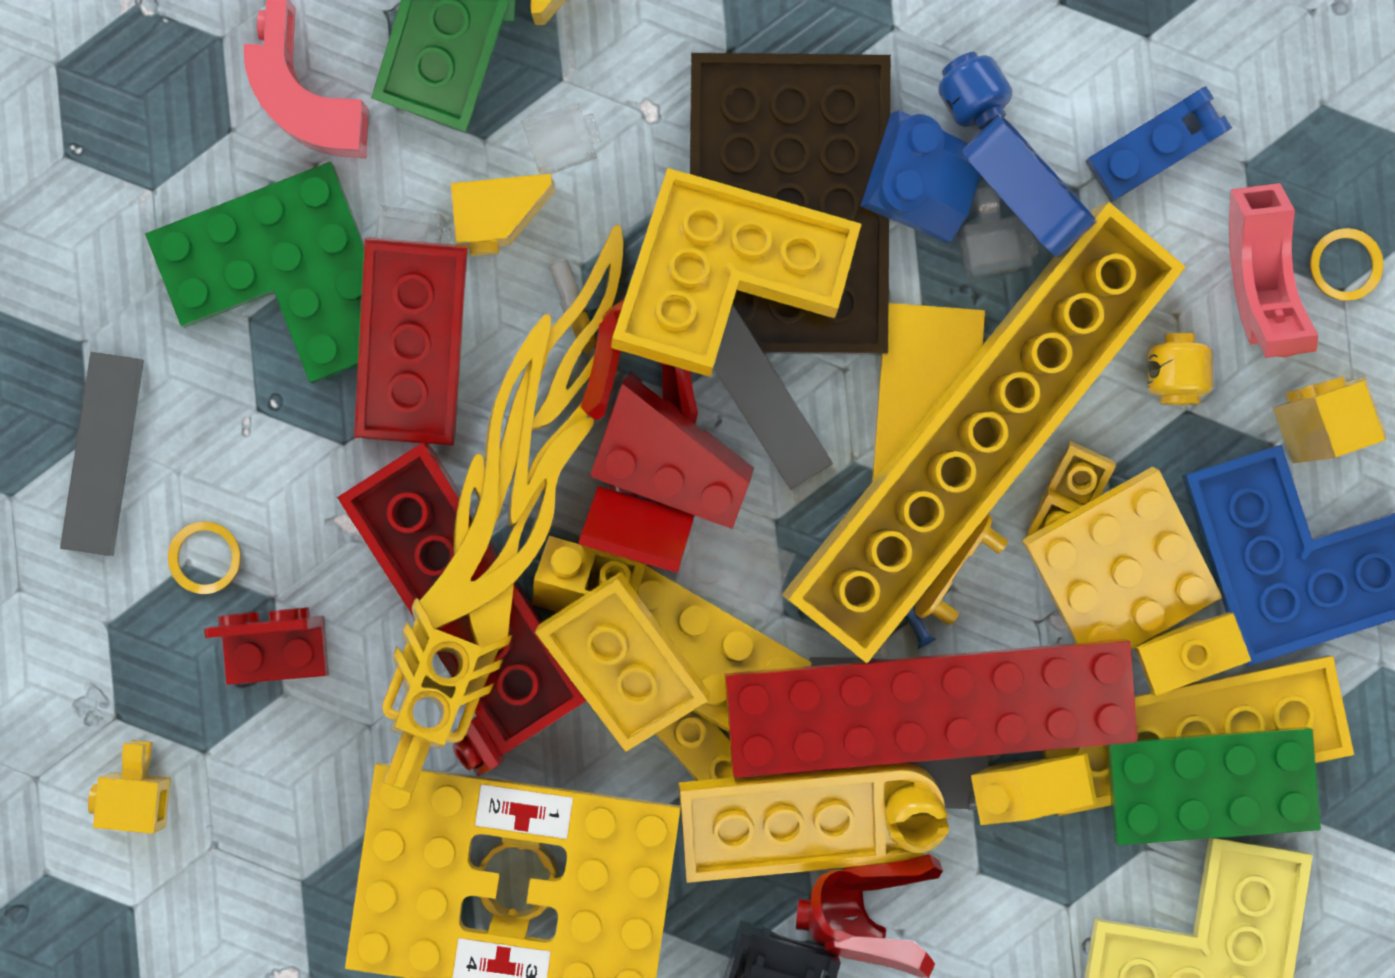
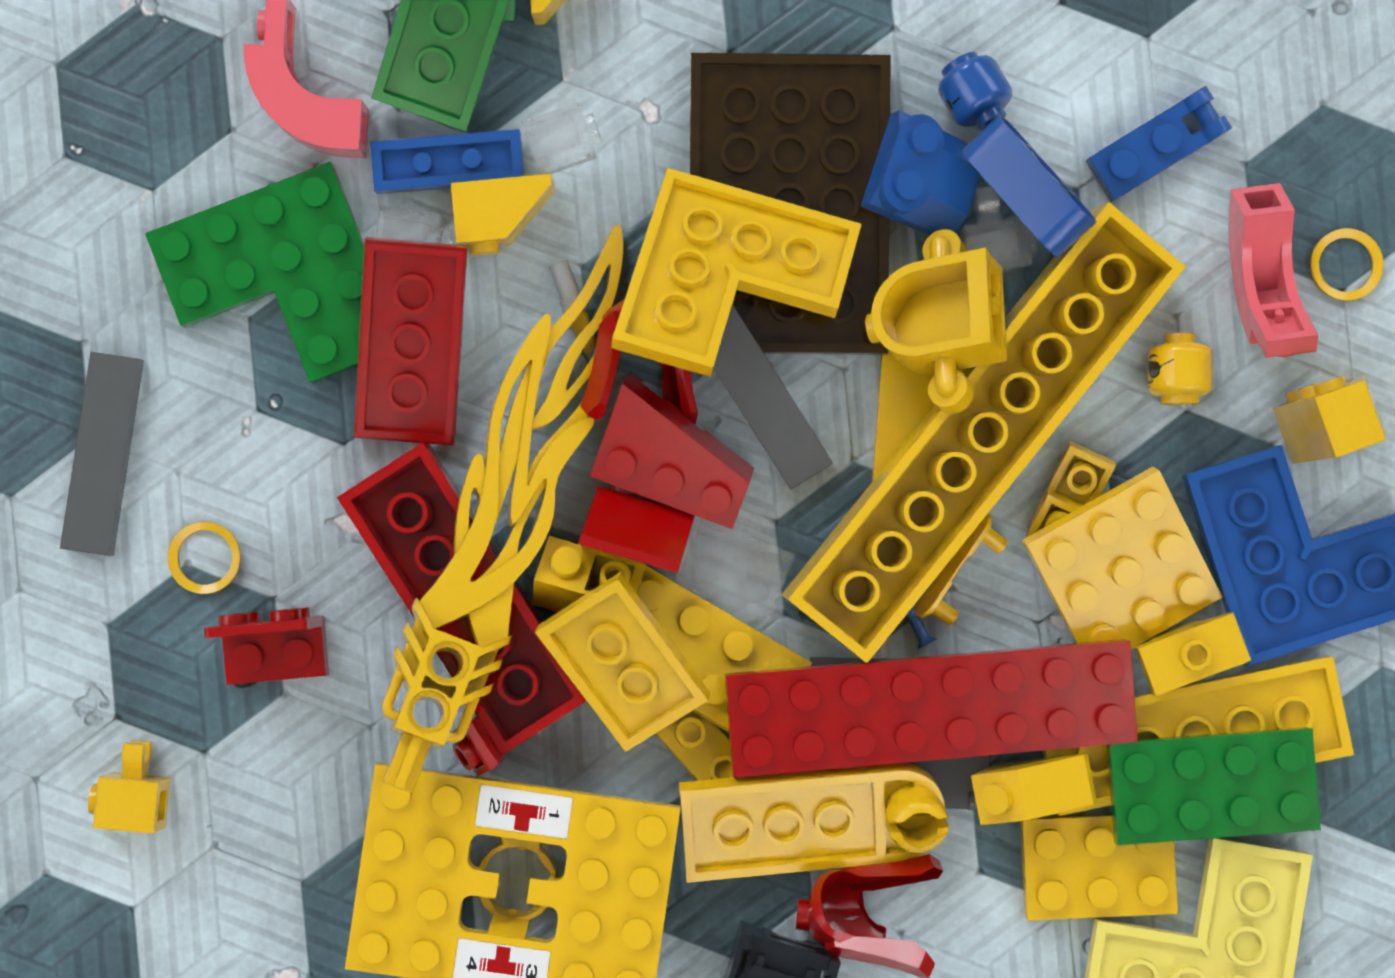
(444, 160): none -> blue plate
(943, 317): none -> yellow piece
(1081, 873): none -> yellow plate

